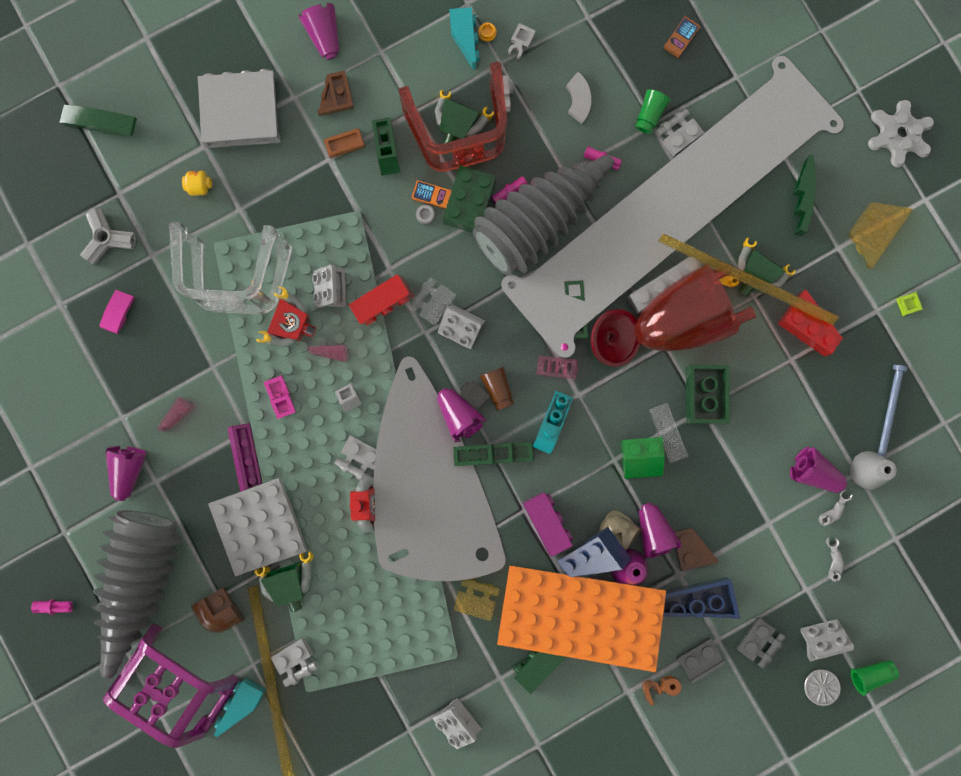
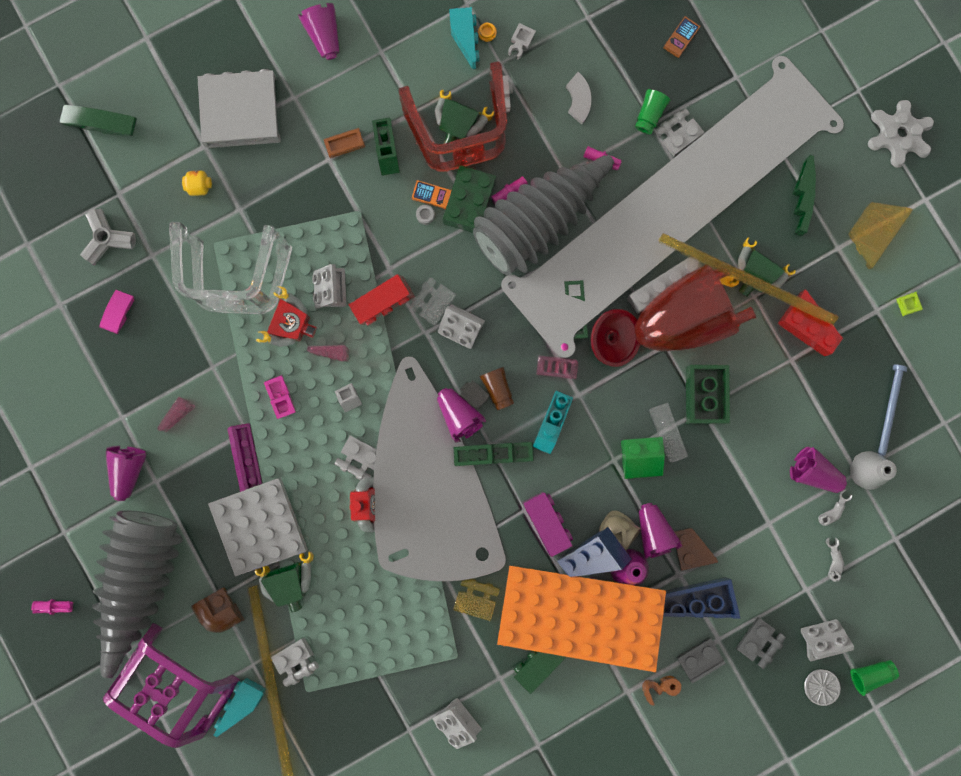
(336, 94): reddish brown wing -> none

